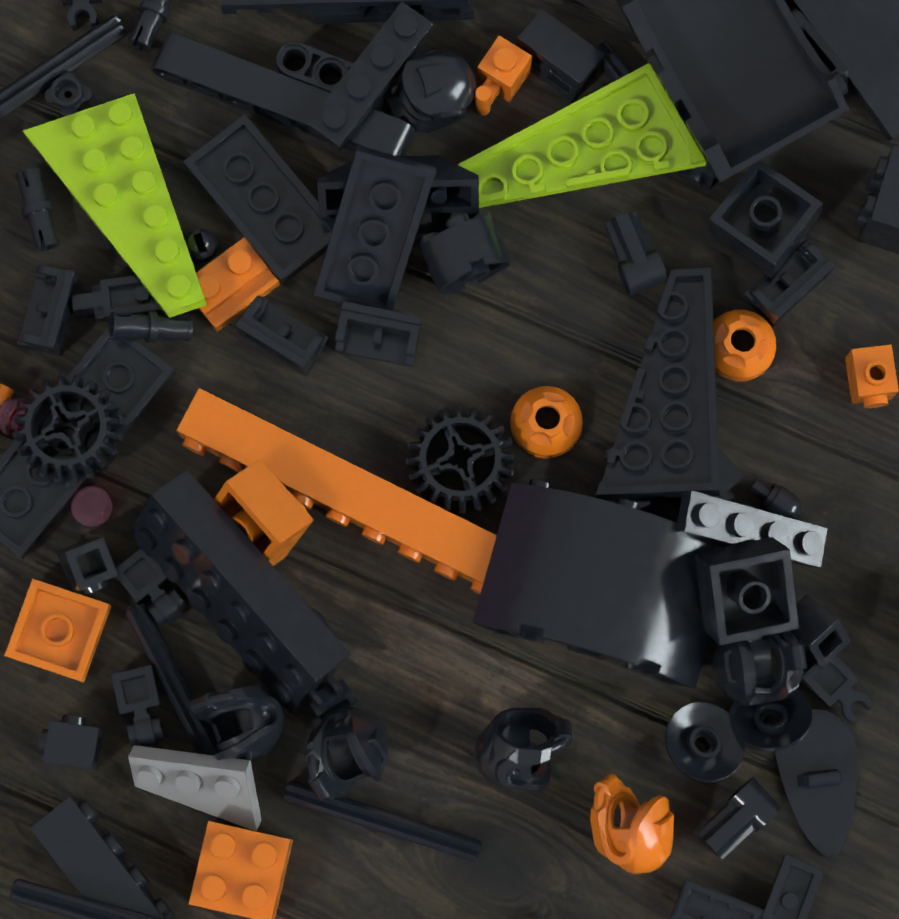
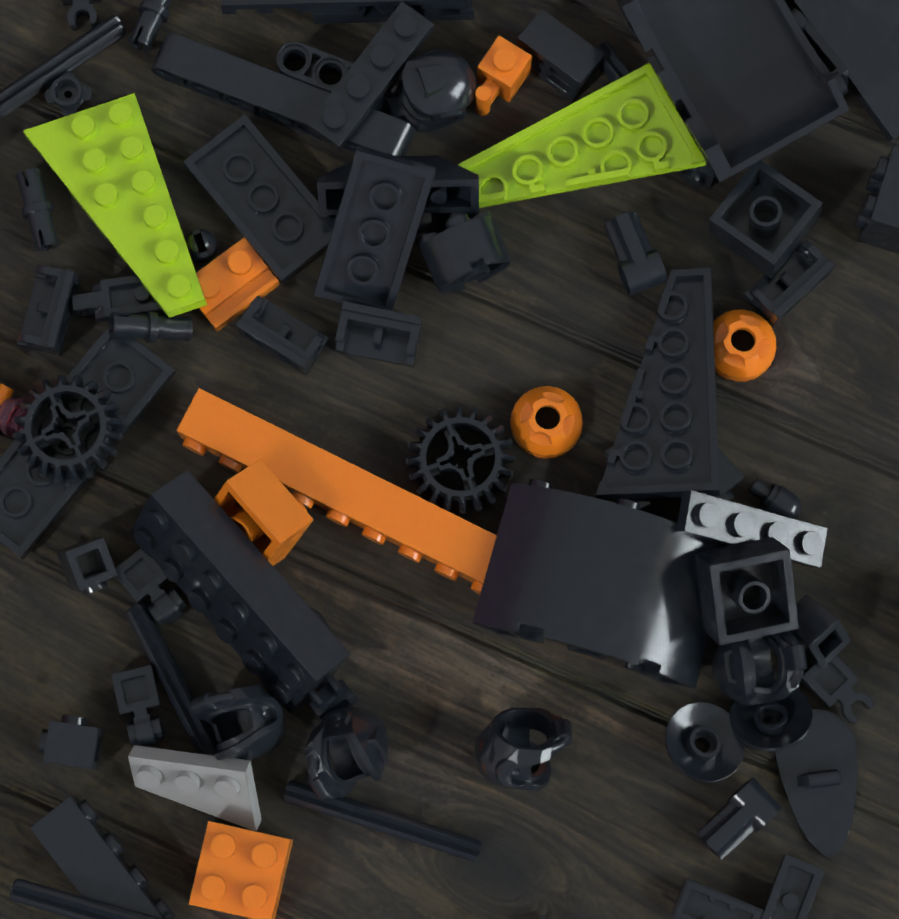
(58, 630): orange plate -> none
(91, 506): clear pink plate -> none
(644, 833): orange helmet -> none
(872, 375): orange brick -> none

